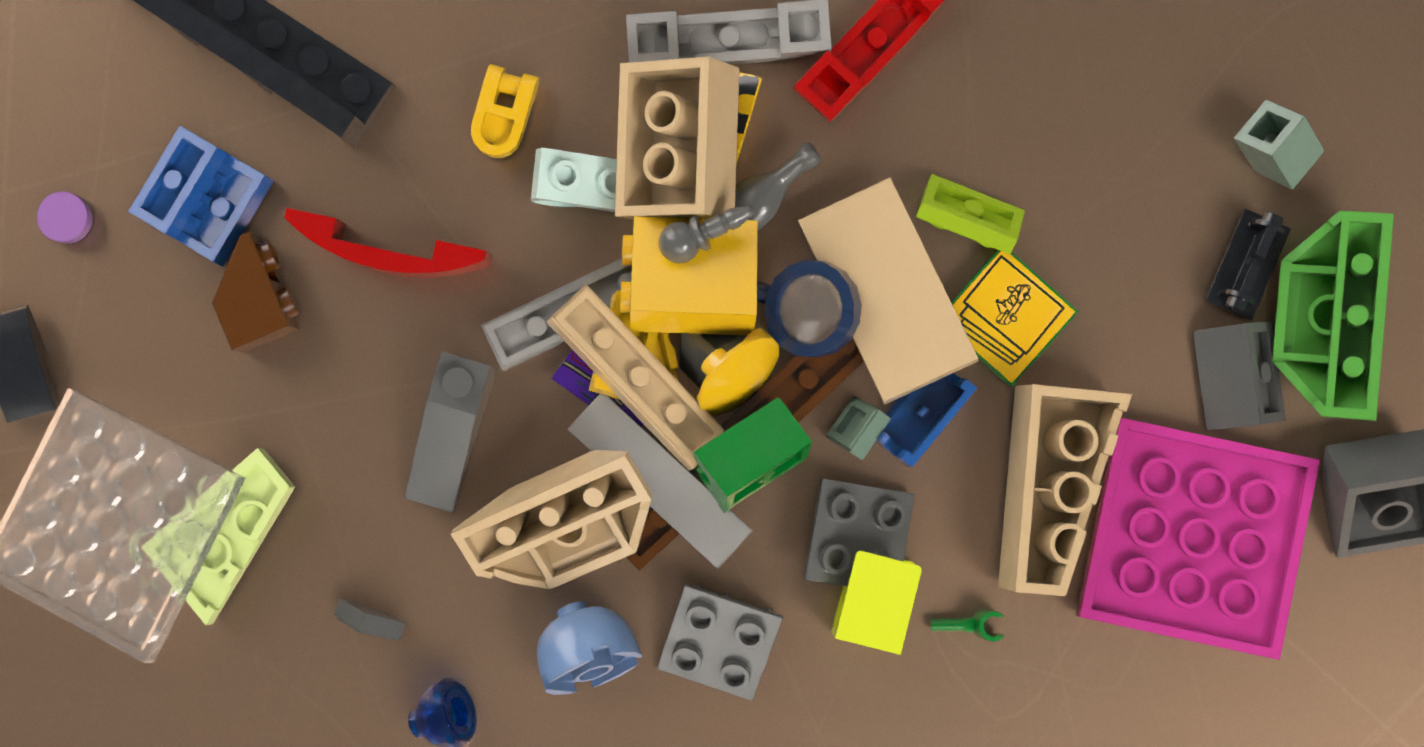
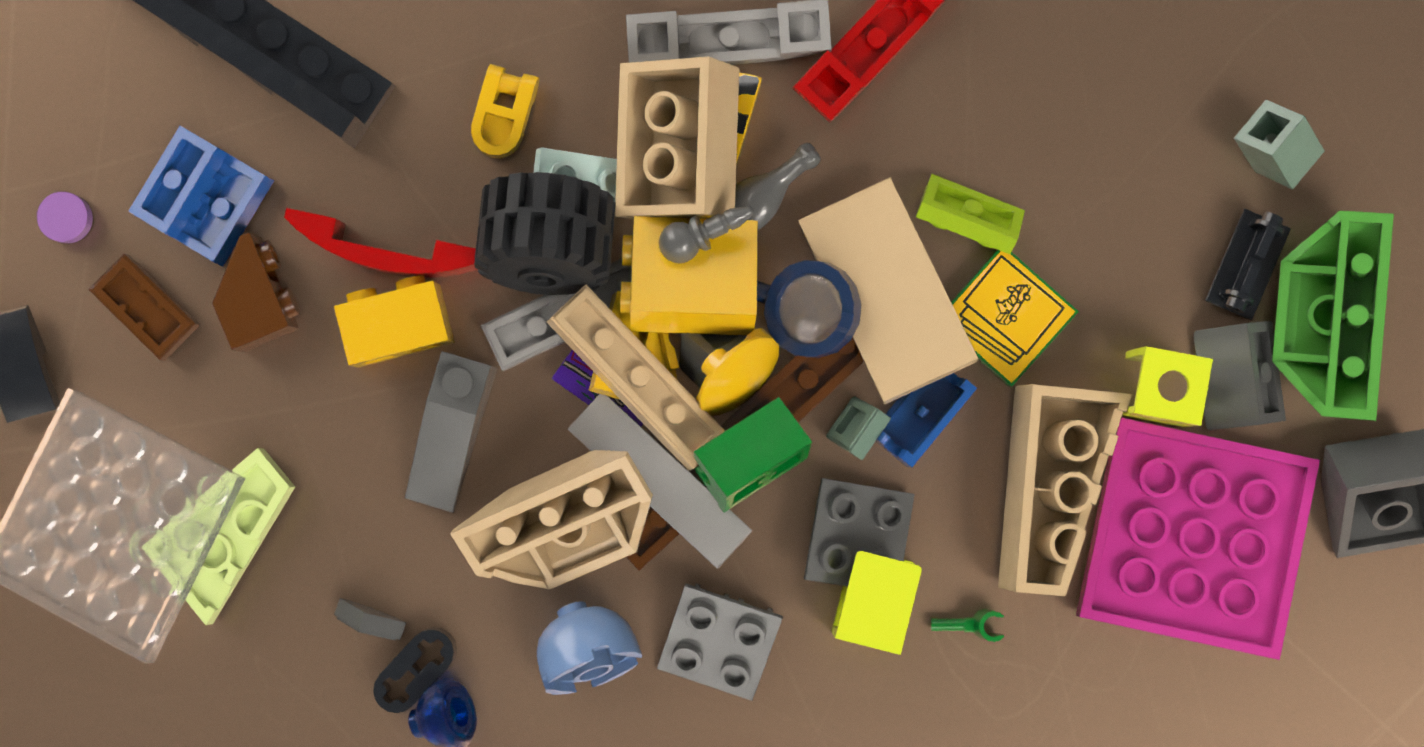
(144, 307): none -> reddish brown plate
(393, 322): none -> yellow brick
(406, 661): none -> black beam
(545, 233): none -> black wheel
(1149, 403): none -> neon yellow piece

